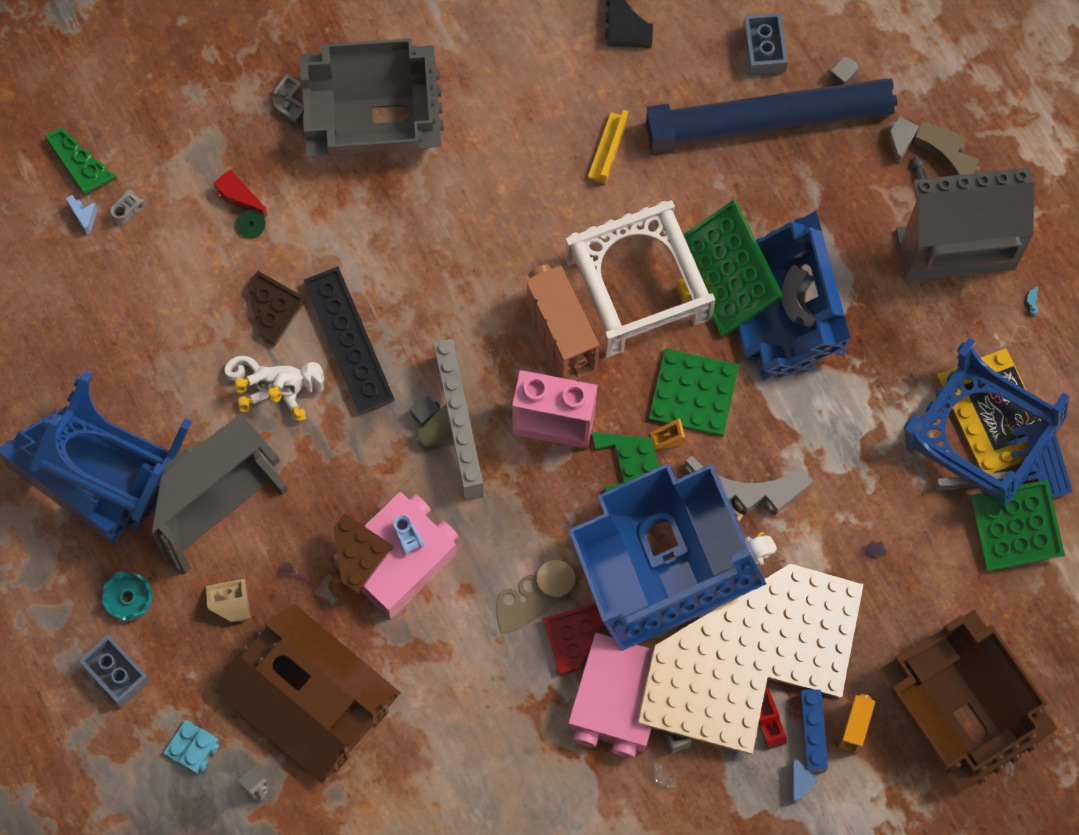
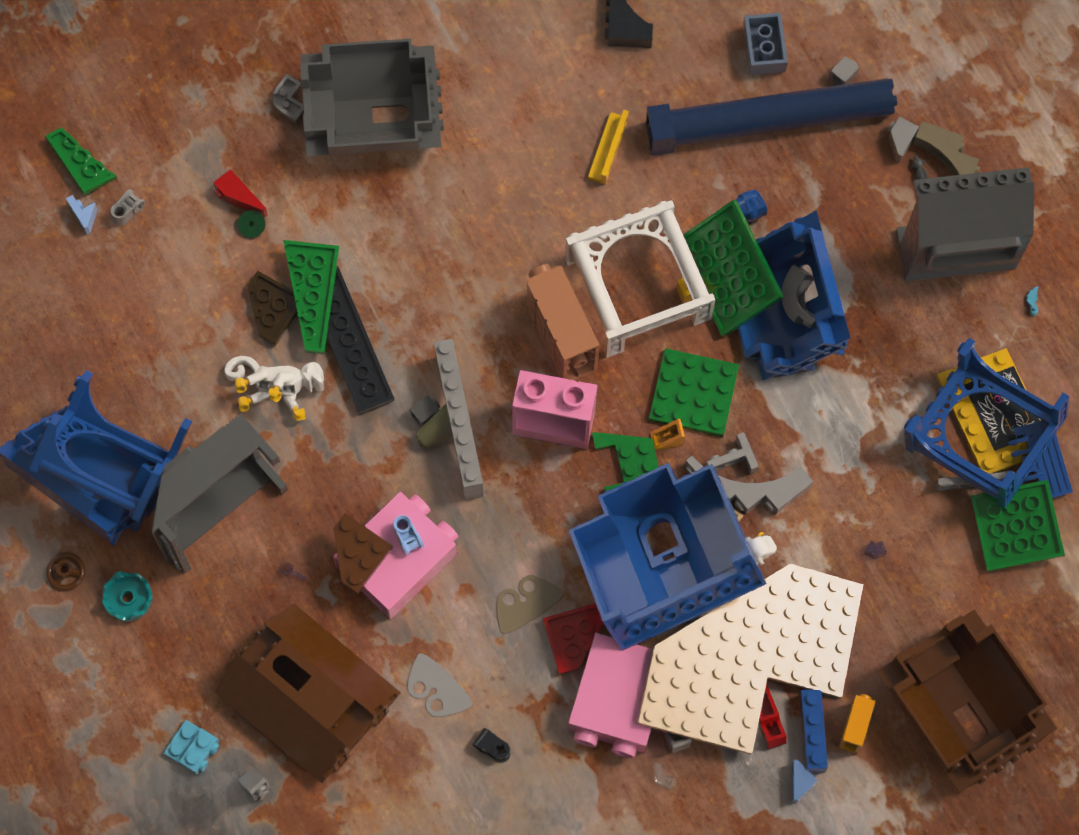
(62, 565): none -> reddish brown piece
(114, 670): sand blue brick -> none
(229, 600): tan slope -> none
(313, 281): none -> green wing
(448, 689): none -> light grey piece
(489, 744): none -> black piece
(555, 578): tan dish -> none
(736, 456): none -> light grey bracket
(752, 205): none -> blue helmet

